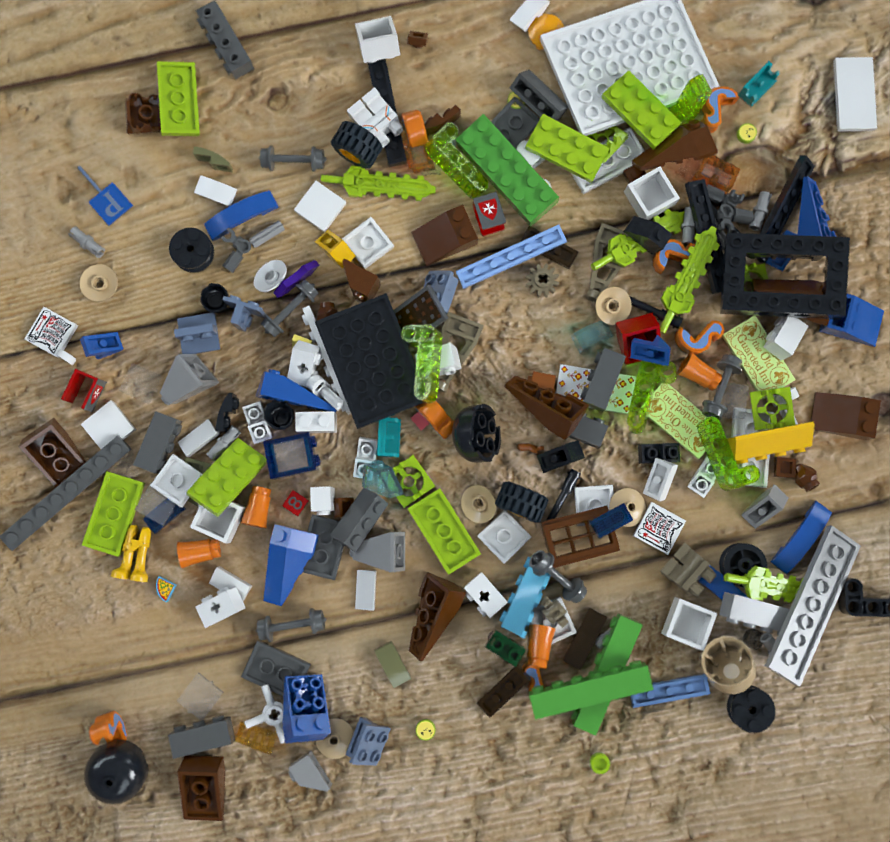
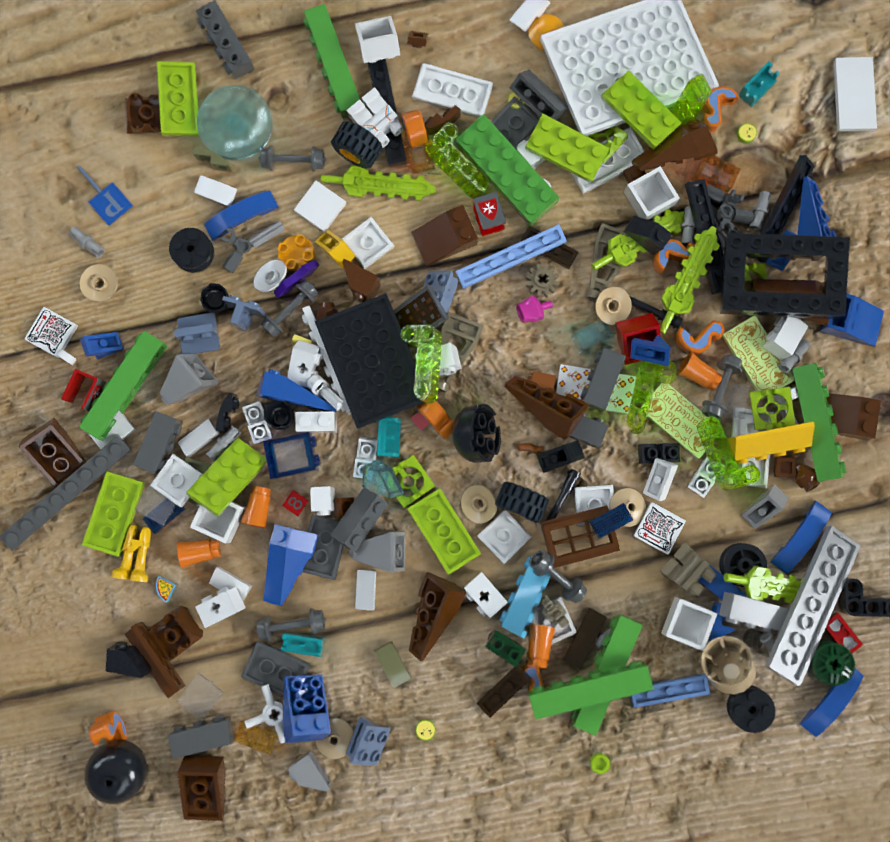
(123, 385): none -> bright green brick
(126, 661): none -> black slope
(161, 670): none -> reddish brown fence
(175, 633): none -> reddish brown slope
(234, 122): none -> clear light blue dish
(296, 252): none -> light orange dish
(302, 644): none -> teal hinge
(332, 58): none -> bright green brick
(449, 88): none -> white tile
(532, 310): none -> dark pink piece
(718, 629): none -> blue slope
(787, 364): none -> light grey pin
(815, 409): none -> bright green brick
(831, 705): none -> blue slope
(840, 671): none -> dark green wheel
(842, 633): none -> red piece

